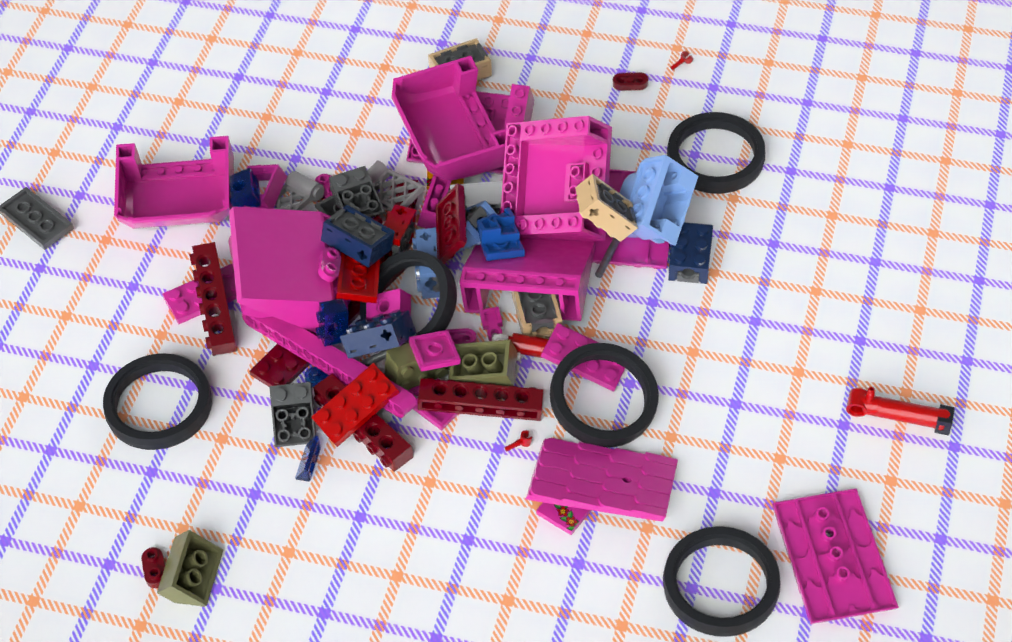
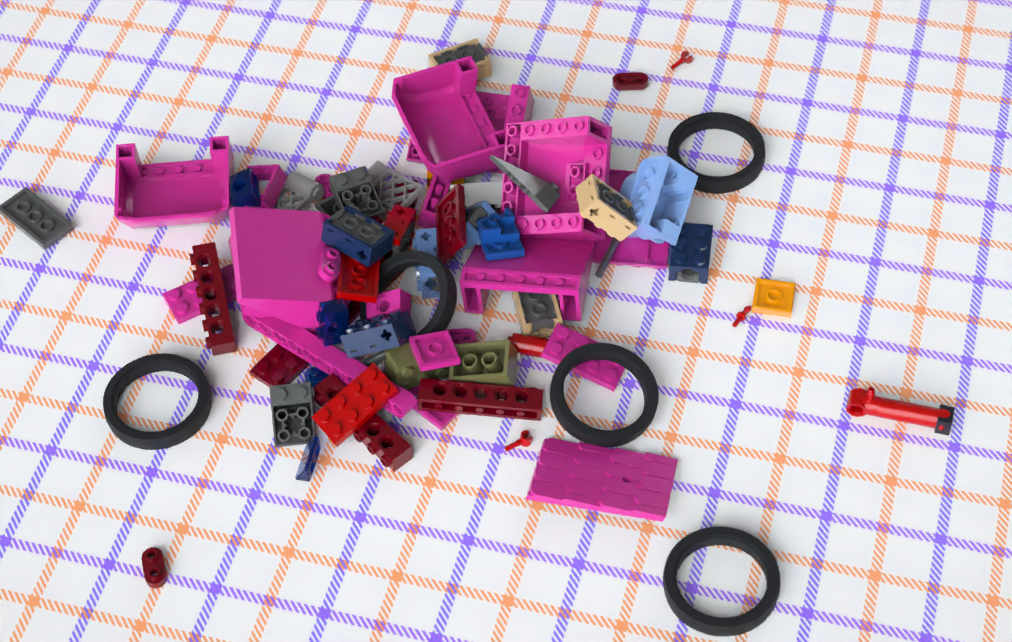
(190, 570): olive slope -> none
(491, 321): dark pink plate -> none
(537, 189): none -> dark grey wedge
(562, 516): dark pink tile -> none
(741, 316): none -> red hand
(773, 297): none -> light orange tile
(836, 573): dark pink piece -> none

